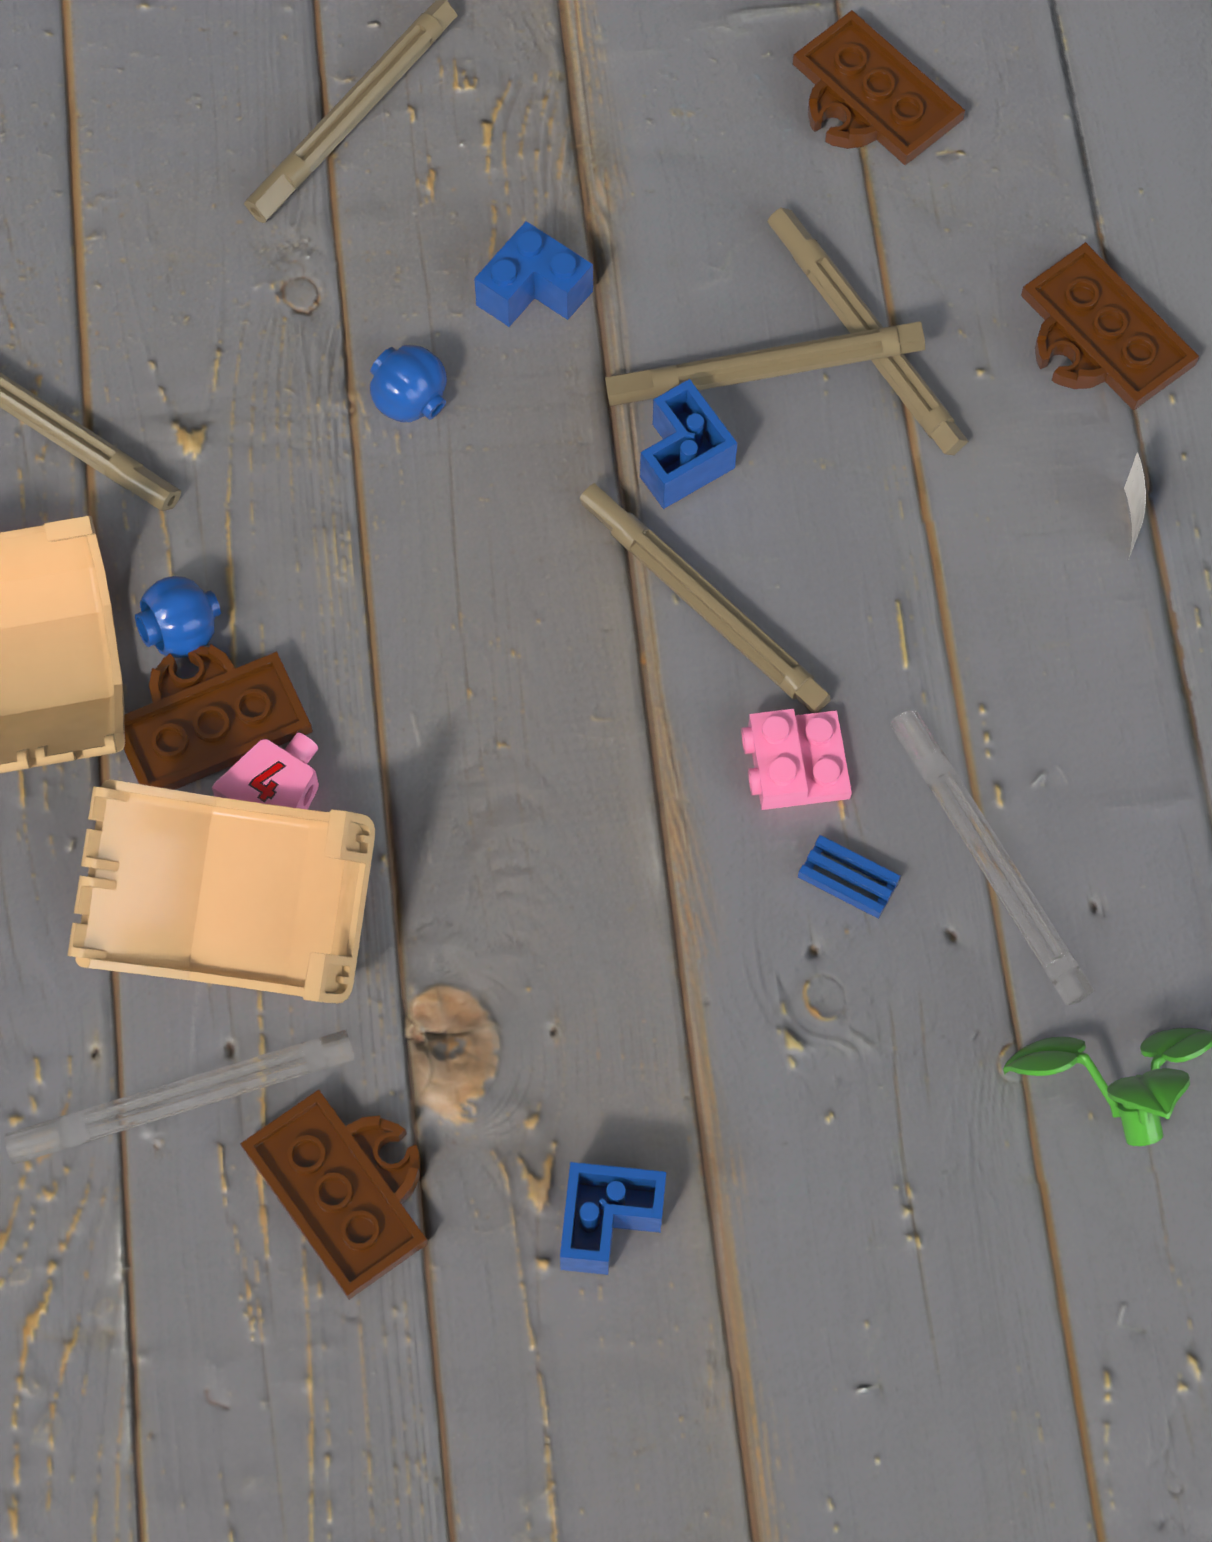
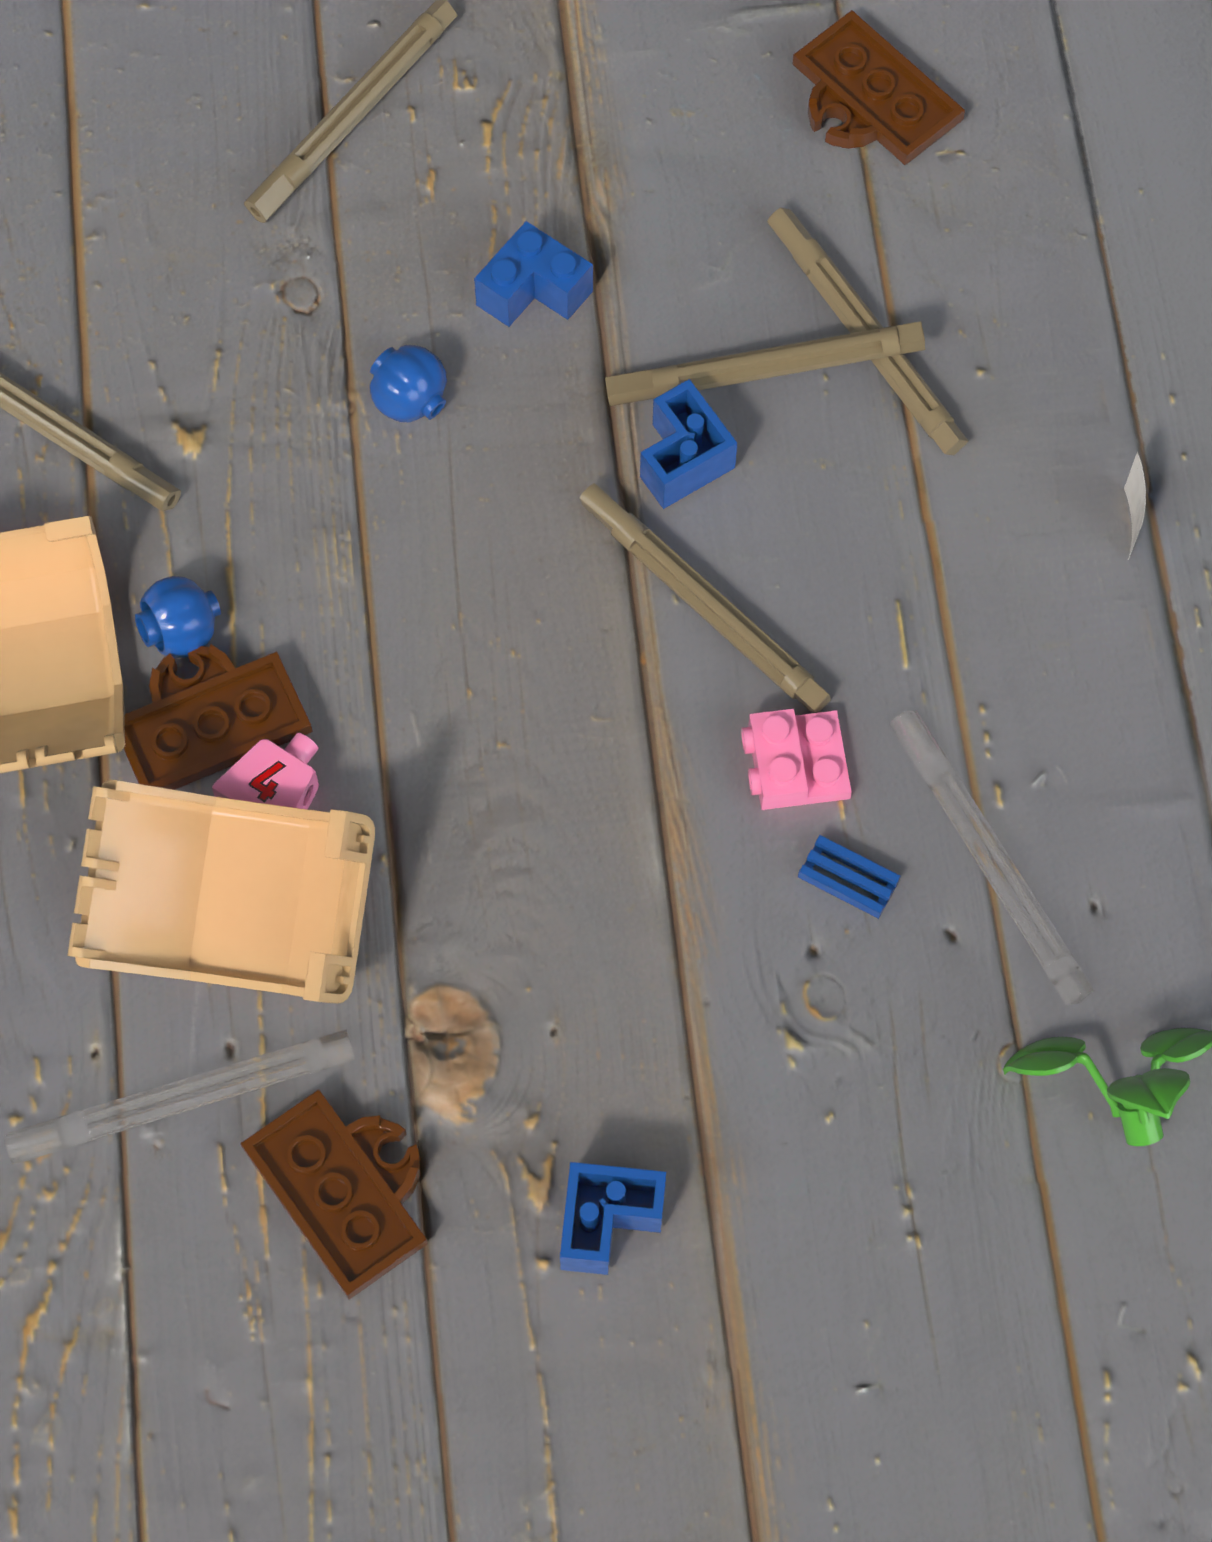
(1103, 330): reddish brown plate -> none

